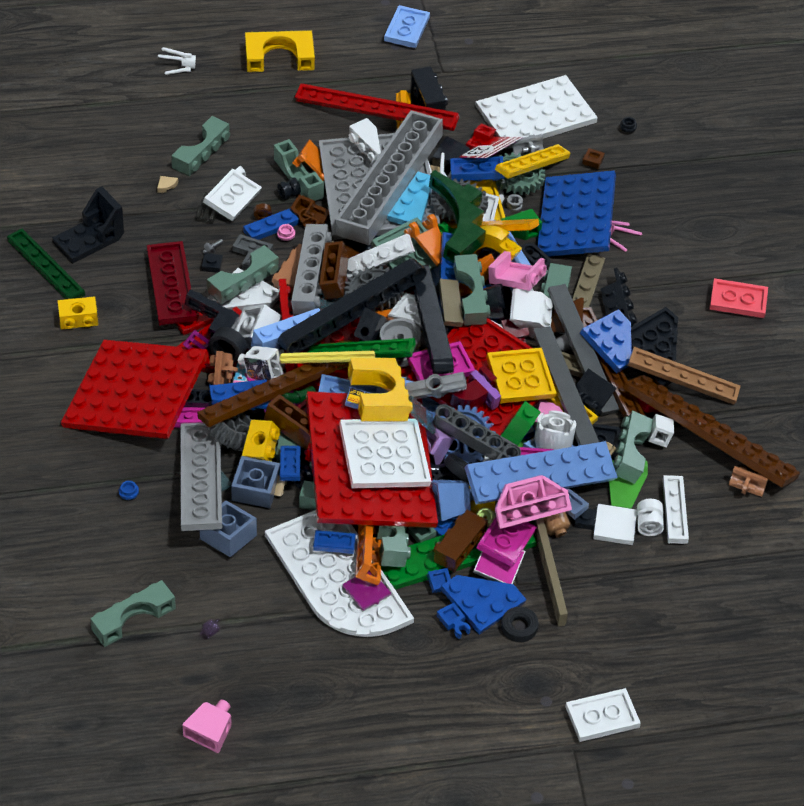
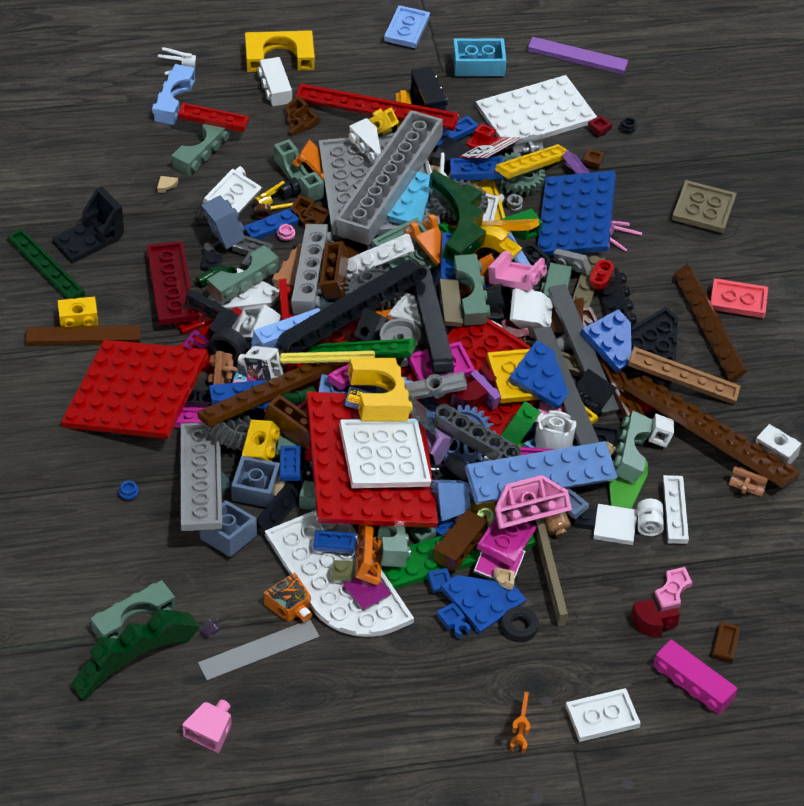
(81, 335): none -> reddish brown tile
(112, 653): none -> dark green arch
(179, 81): none -> light blue arch
(212, 271): none -> dark green piece
(213, 117): none -> red tile
(224, 221): none -> sand blue brick
(258, 649): none -> light grey sticker
(266, 198): none -> yellow plant
(275, 81): none -> white brick
(278, 508): none -> black plate
(289, 599): none -> torso
(300, 116): none -> reddish brown slope
(340, 377): none -> dark pink plate
(342, 570): none -> olive plate
(384, 120): none -> yellow brick
(463, 128): none -> blue plate
(479, 57): none -> medium azure brick
(504, 577): none -> tan tile
(521, 722): none -> orange flag
(541, 376): none -> blue plate
(574, 163): none -> medium lavender plate
(576, 261): none -> light grey plate
(578, 55): none -> medium lavender tile
(599, 125): none -> dark red plate
(601, 274): none -> red plate
(652, 622): none -> dark red brick
(669, 595): none -> bright pink tile
(695, 677): none -> dark pink brick
(704, 206): none -> dark tan plate
(710, 323): none -> reddish brown plate
(726, 642): none -> reddish brown tile
(779, 443): none -> white brick

